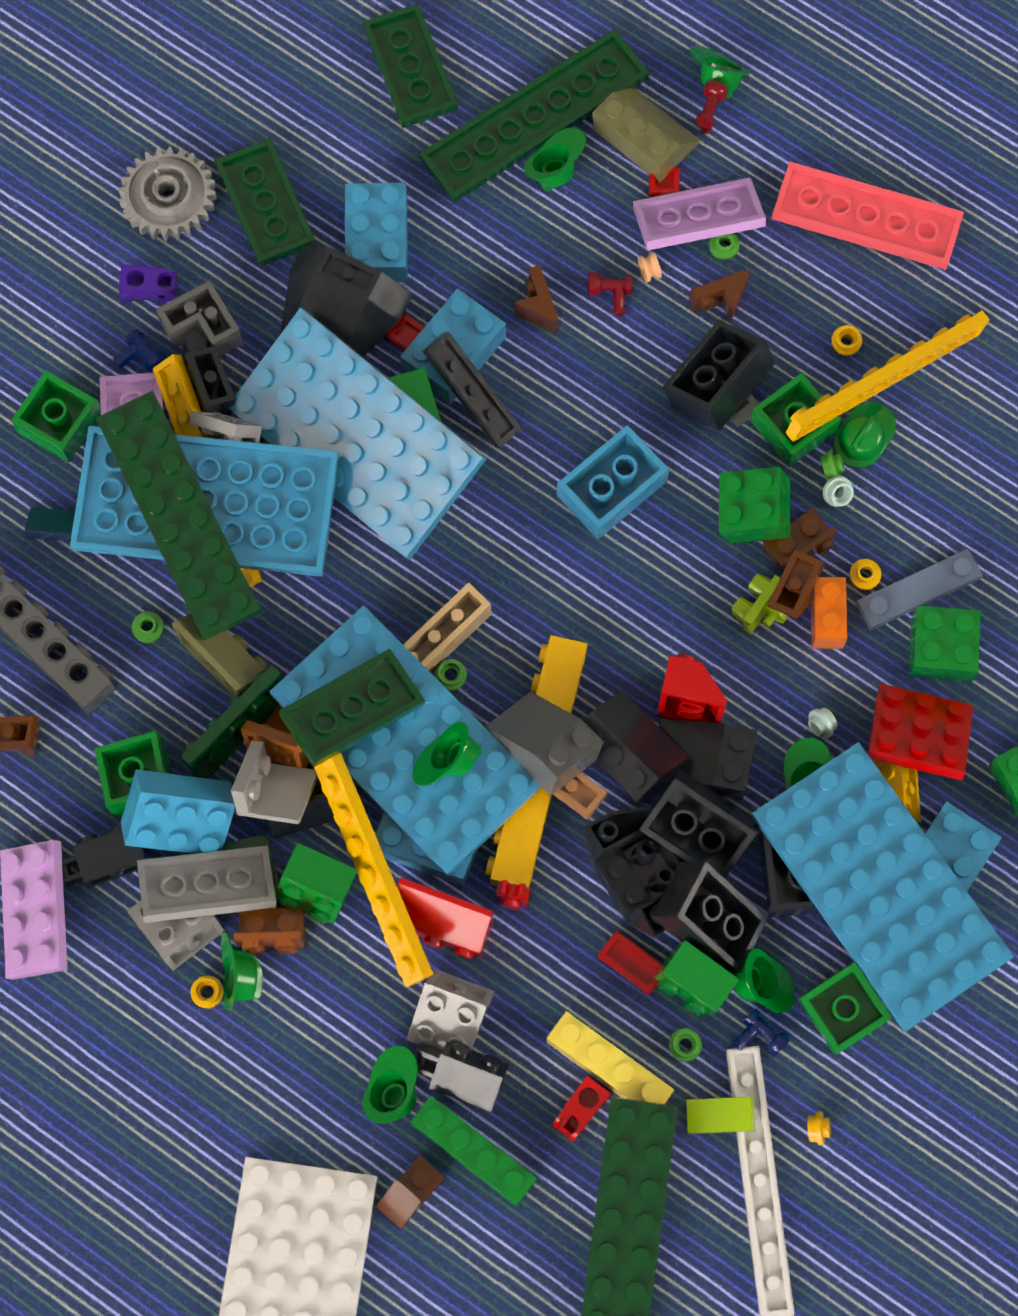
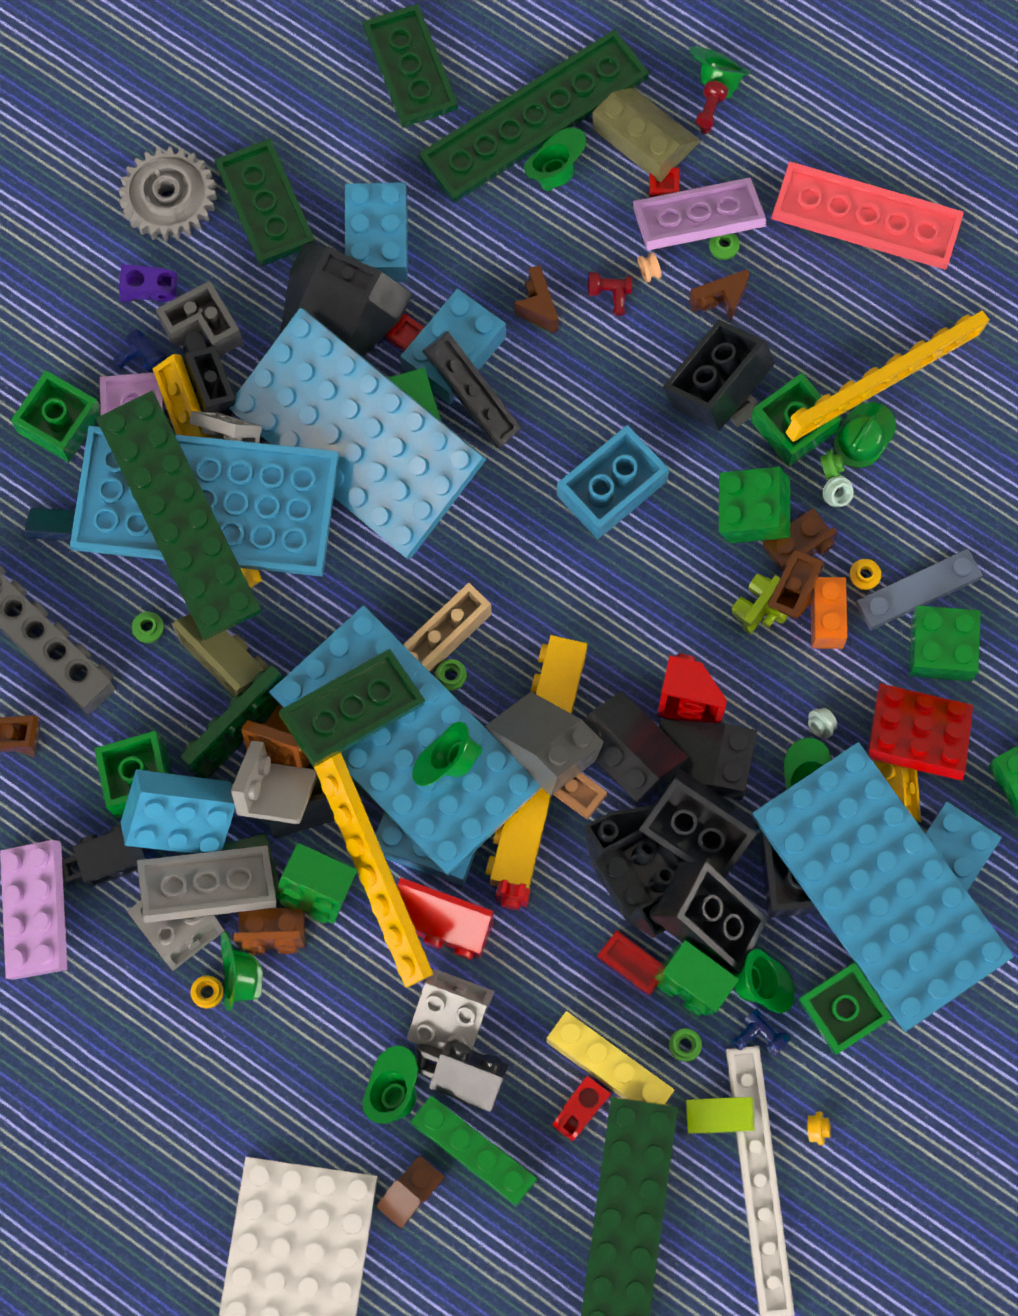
(846, 332): yellow plate -> none

